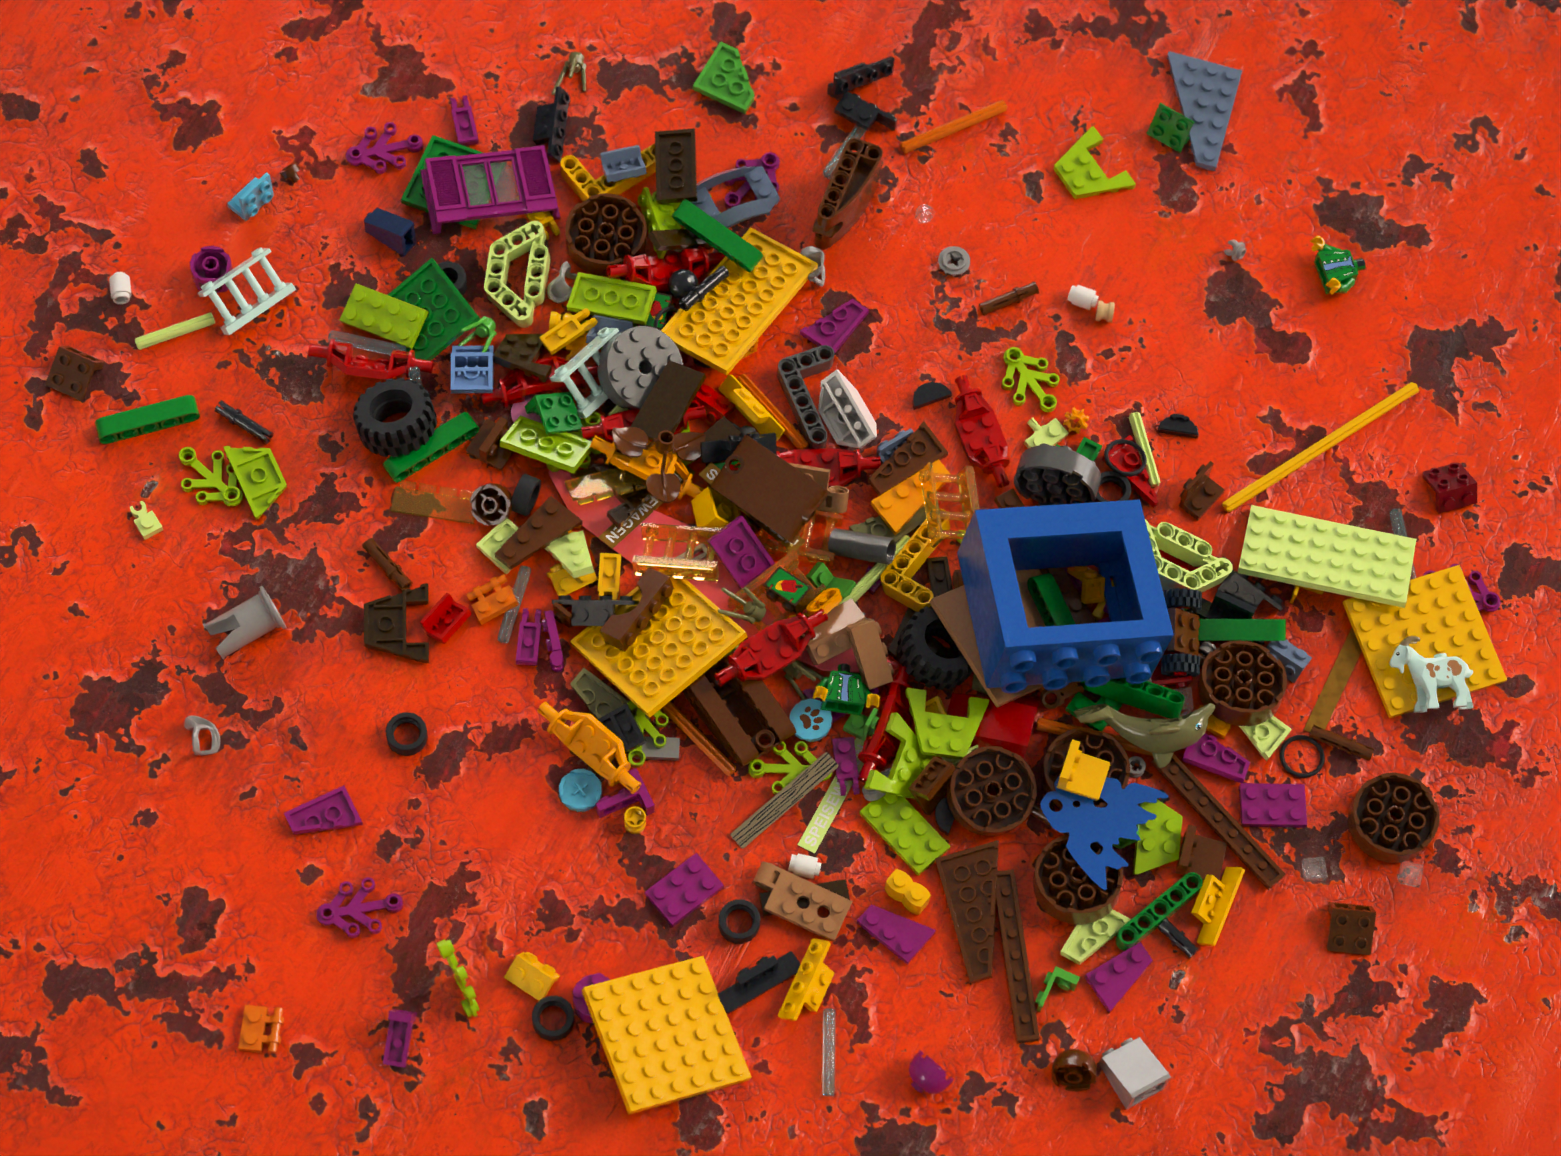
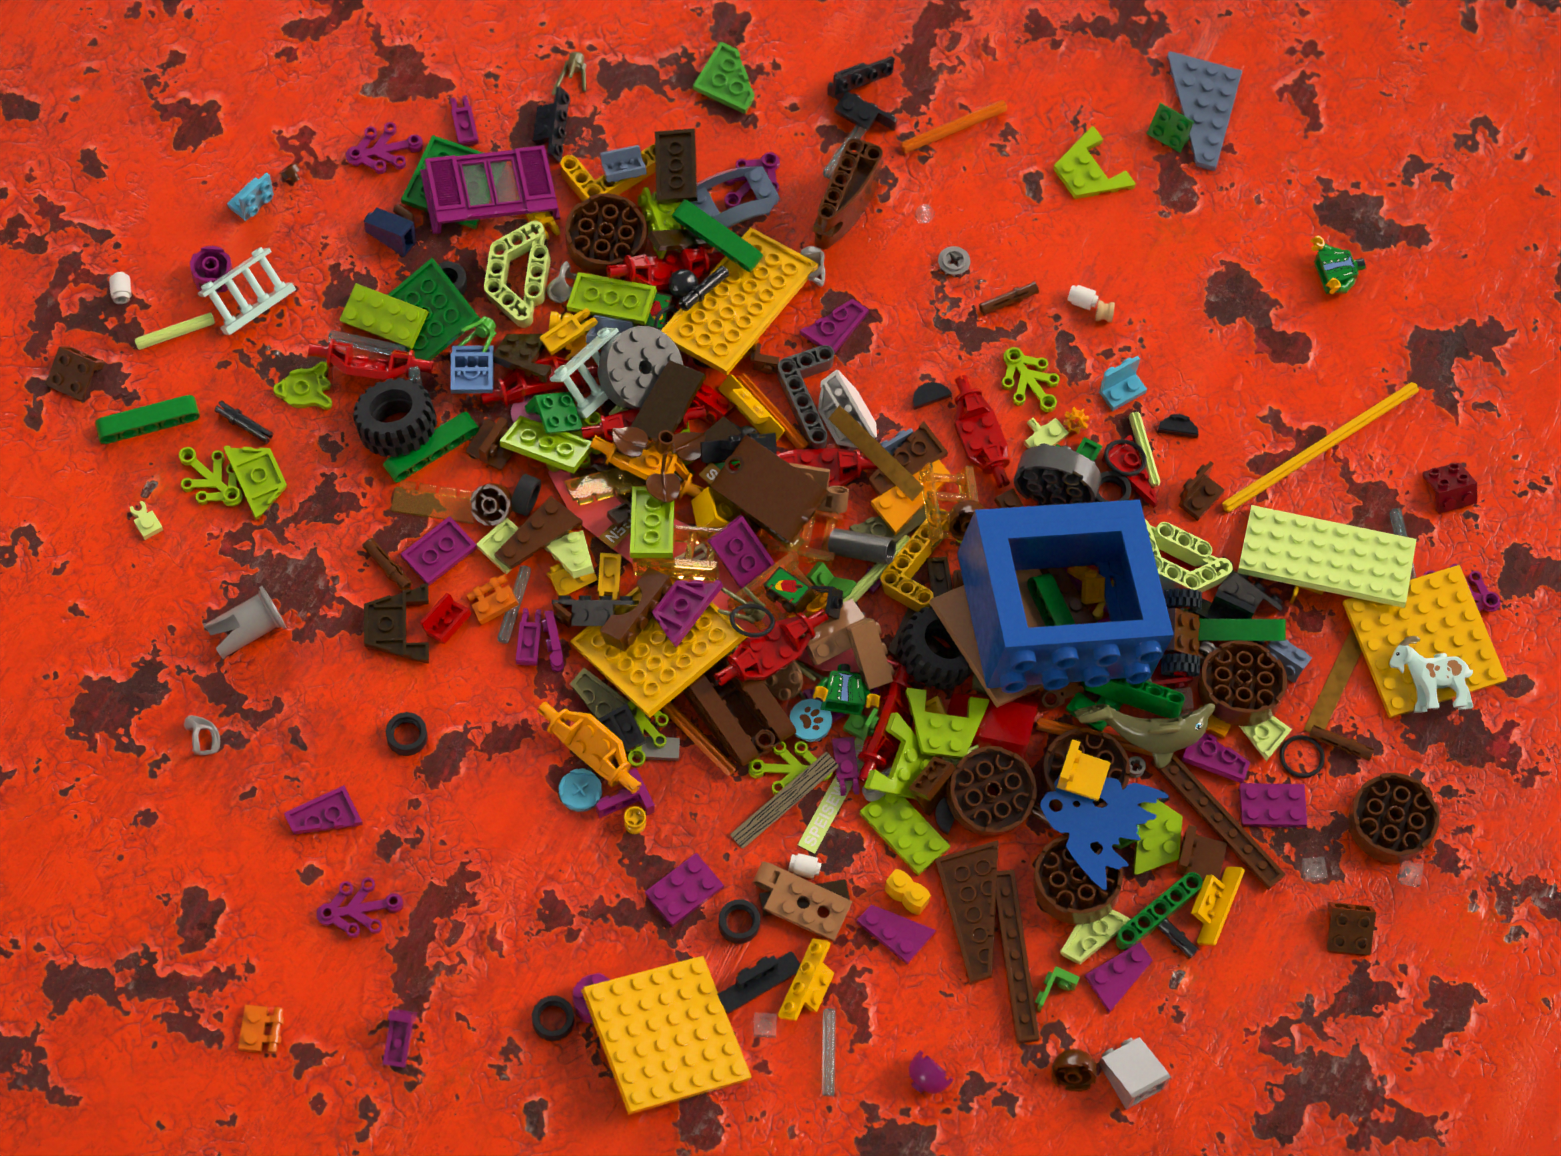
(305, 387): none -> lime tile
(403, 212): none -> reddish brown arm
(438, 551): none -> magenta plate
(469, 1004): lime plant -> none
(531, 975): yellow bracket -> none
(651, 526): none -> lime plate
(684, 606): none -> magenta wing
(764, 363): none -> reddish brown bracket
(765, 1025): none -> clear plate
(772, 620): none -> black tyre
(786, 682): none -> medium nougat dish
(834, 600): none -> black bracket
(876, 453): none -> pearl gold sticker
(960, 517): none -> reddish brown cylinder
(1122, 384): none -> medium azure bracket
(1238, 250): light grey plate -> none

